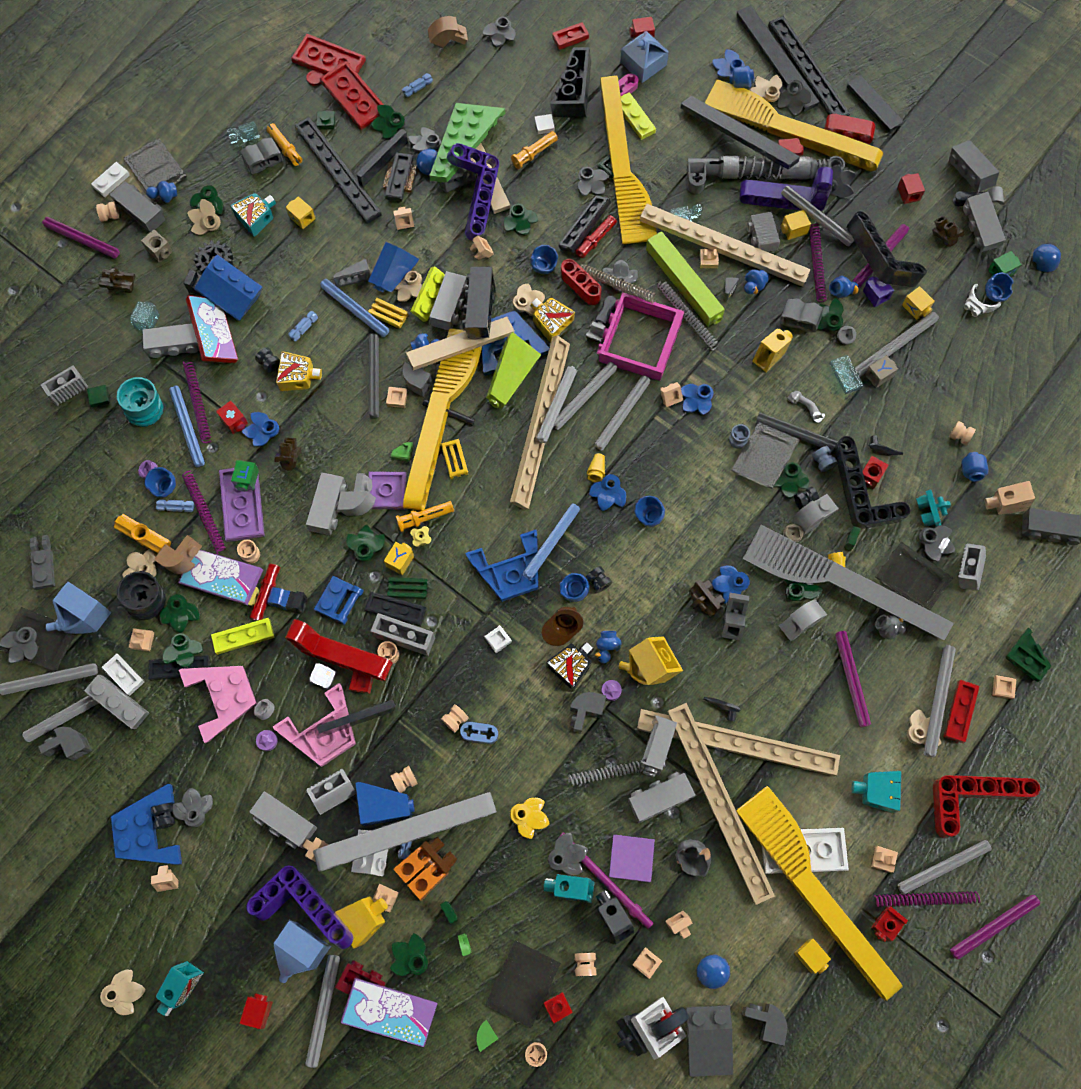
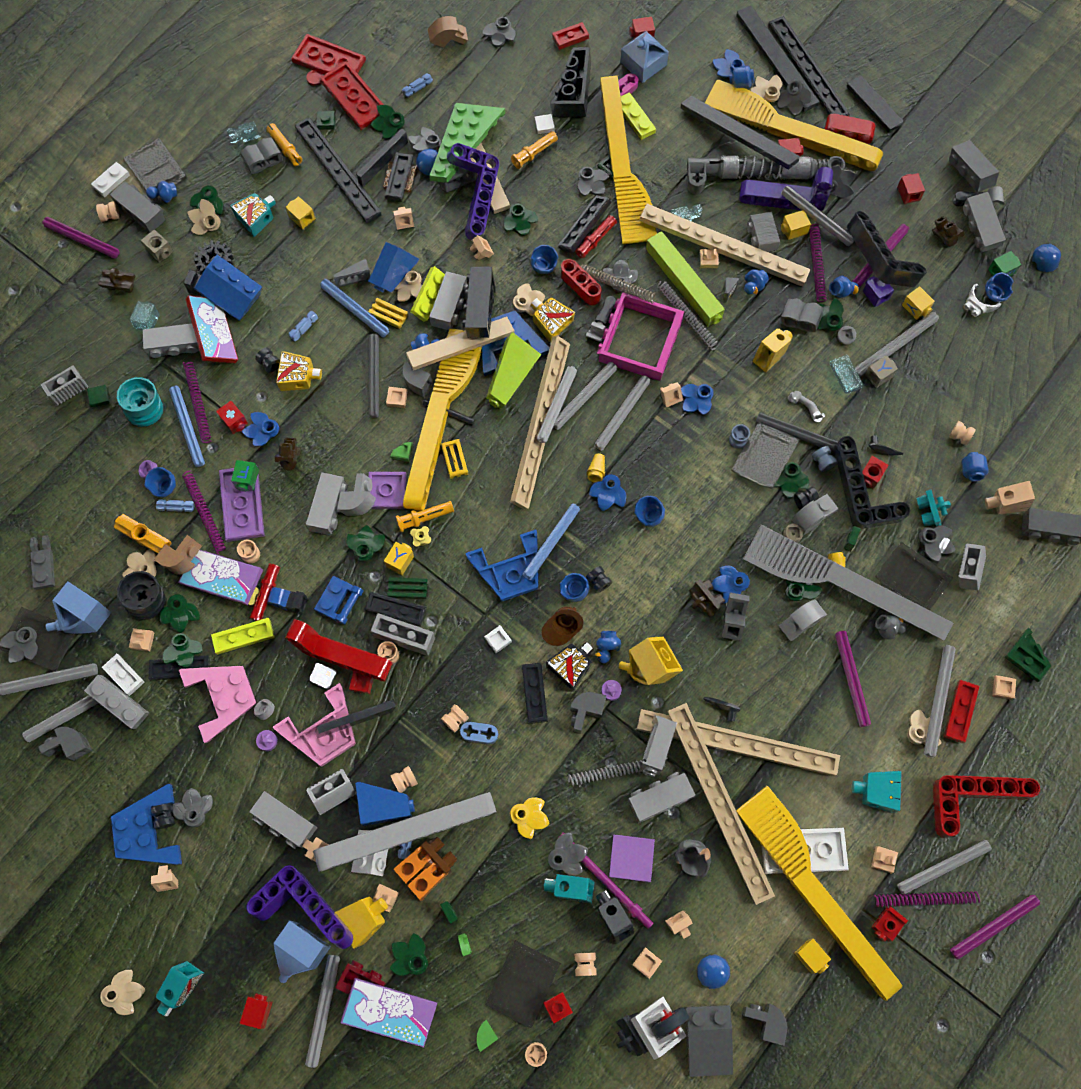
(534, 693): none -> black tile

